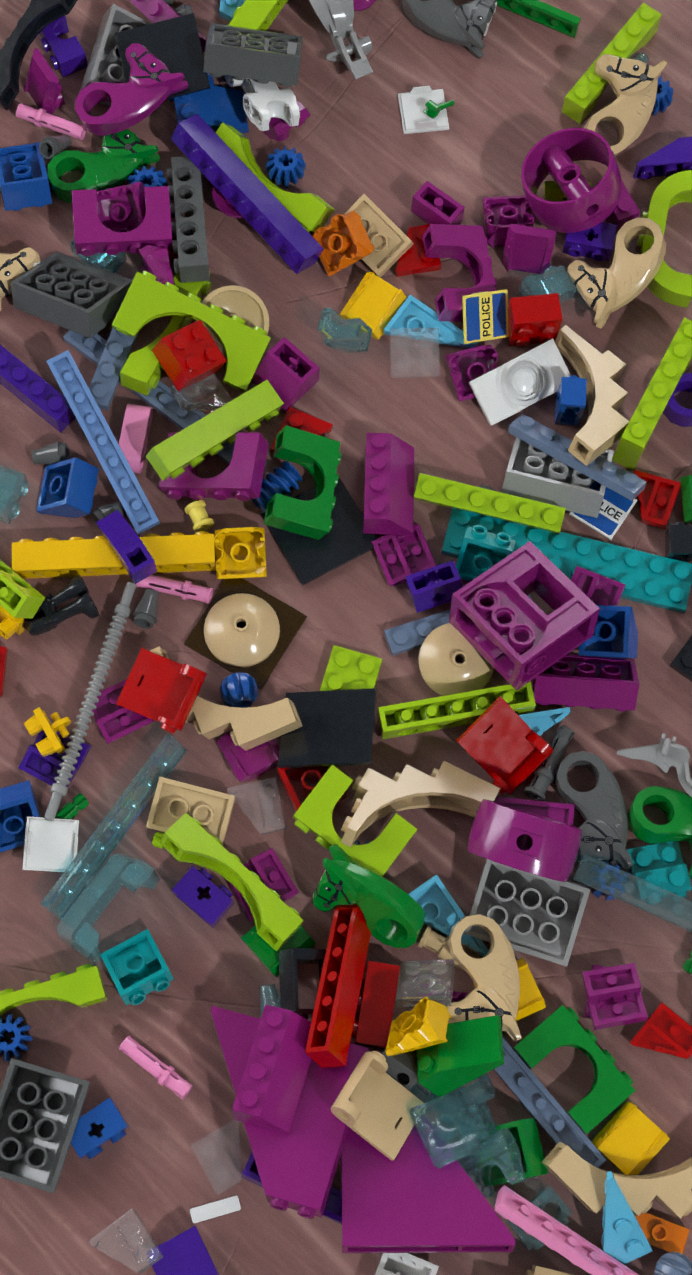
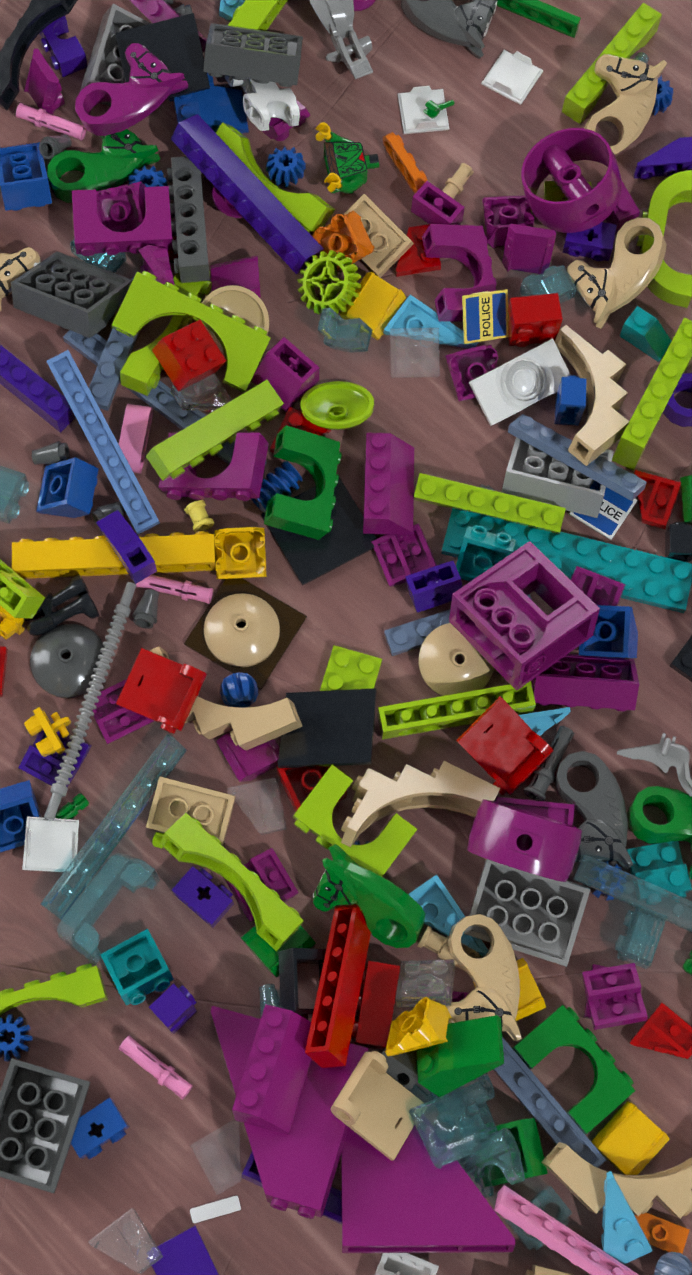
(65, 676): none -> dark grey dish
(174, 1007): none -> dark purple arch
(238, 272): none -> magenta slope
(329, 264): none -> lime gear
(337, 405): none -> lime dish
(344, 161): none -> torso
(404, 161): none -> orange plate
(455, 184): none -> tan pin
(512, 76): none -> white piece
(640, 938): none -> clear light blue brick
(646, 334): none -> teal slope

